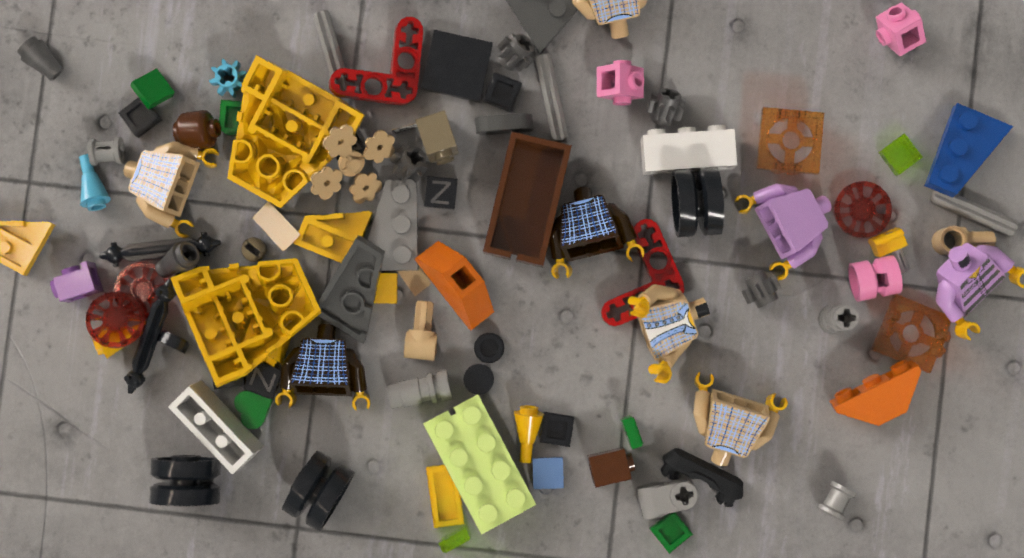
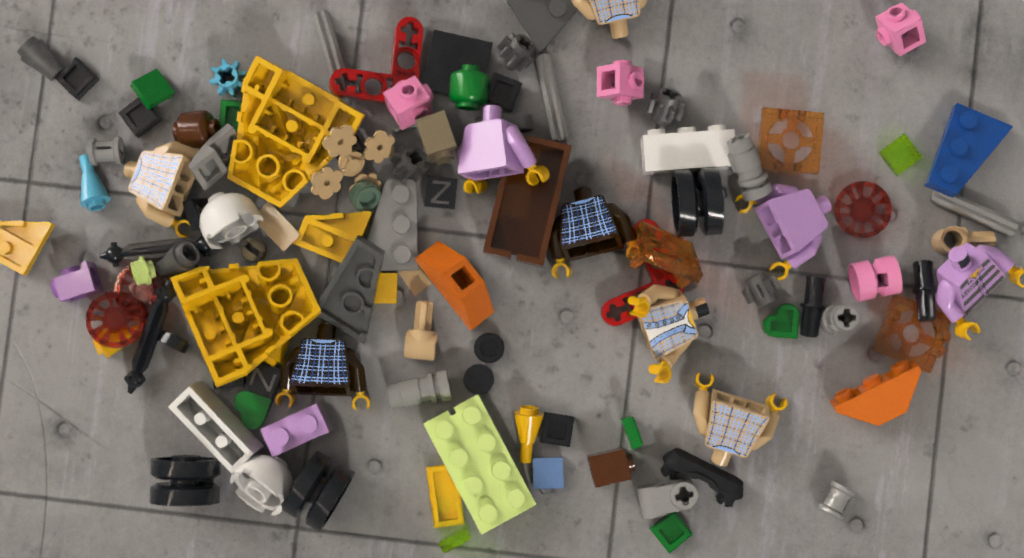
(77, 78): none -> black tile
(143, 271): none -> yellowish green plate
(193, 209): none -> black tile
(213, 156): none -> light grey slope
(228, 218): none -> white cylinder
(263, 483): none -> white cylinder
(296, 429): none -> lavender brick
(364, 195): none -> sand green tile
(409, 101): none -> bright pink brick
(469, 88): none -> green head
(494, 151): none -> lavender torso
(650, 237): none -> clear orange piece
(747, 163): none -> light grey axle
(783, 322): none -> green tile
(812, 306): none -> black axle
(890, 242): yellow piece -> none
(924, 290): none -> black axle

